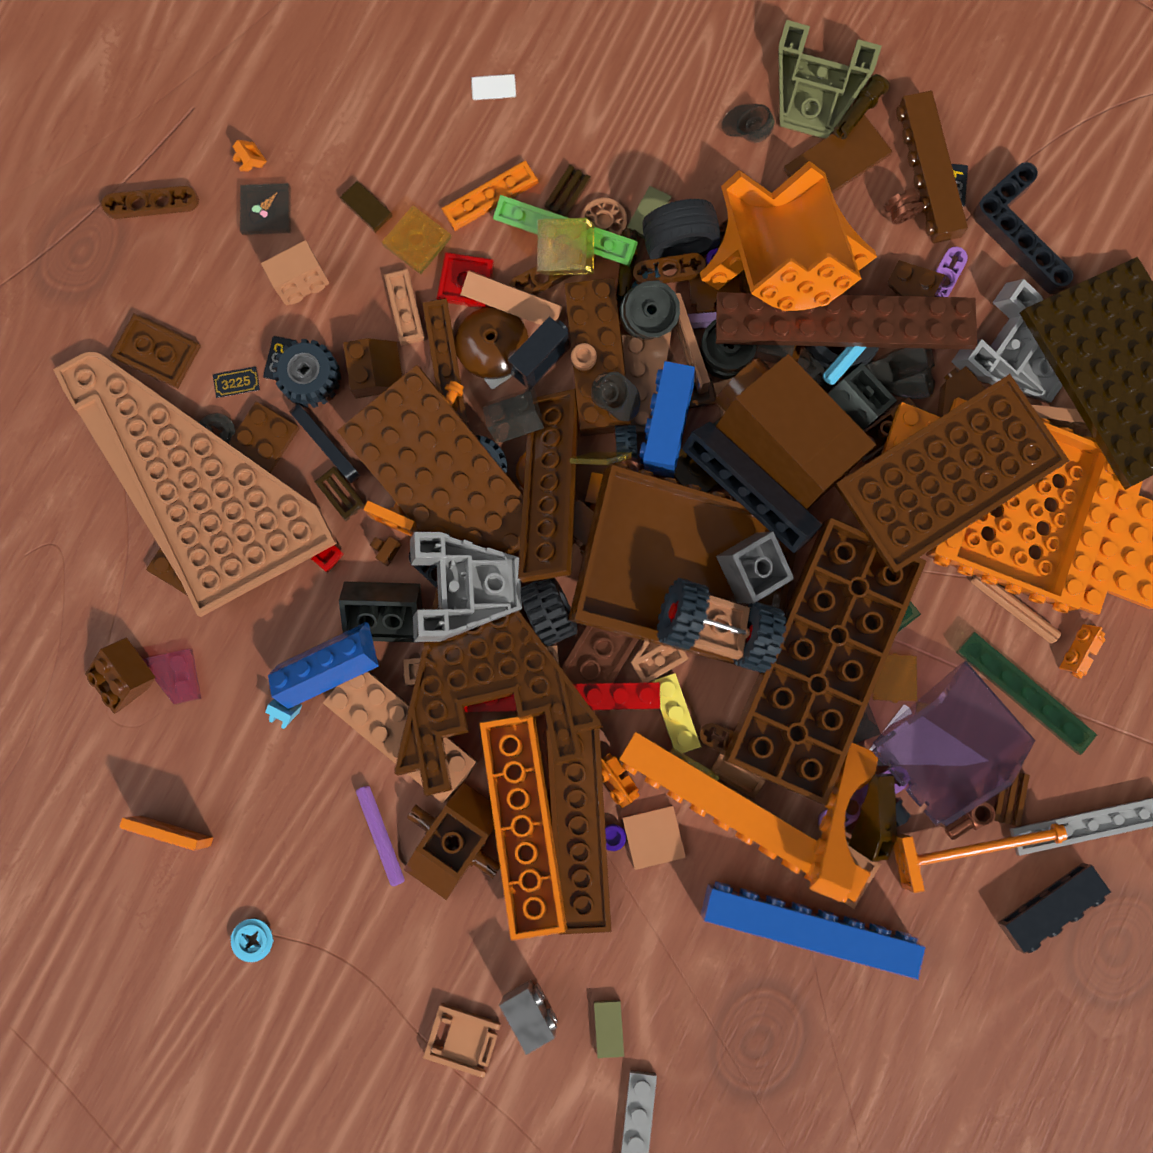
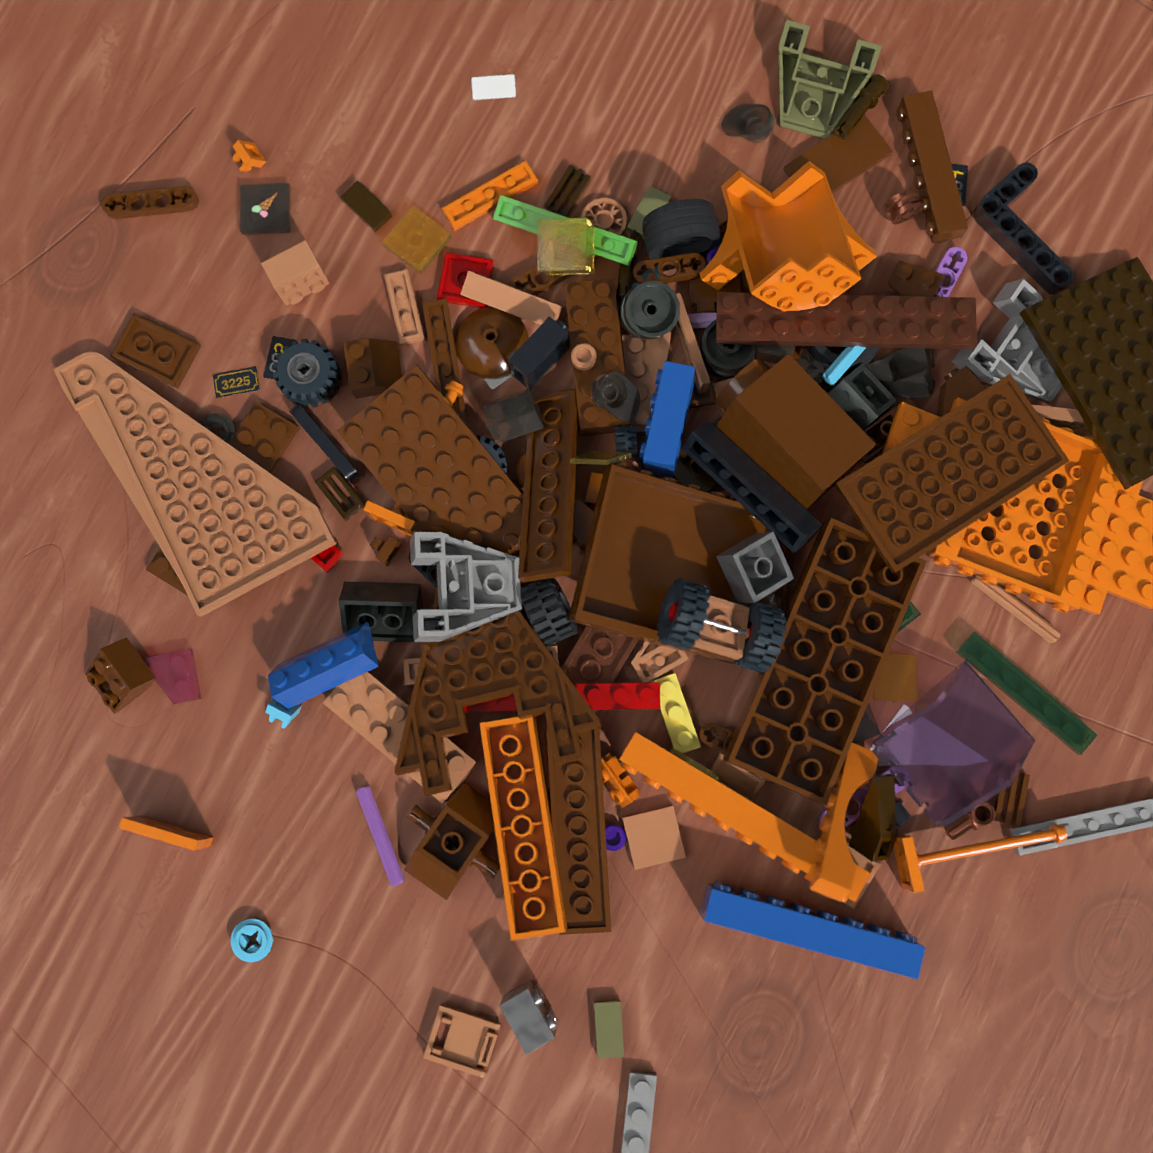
(1054, 908): black brick -> none
(1087, 640): orange hinge -> none

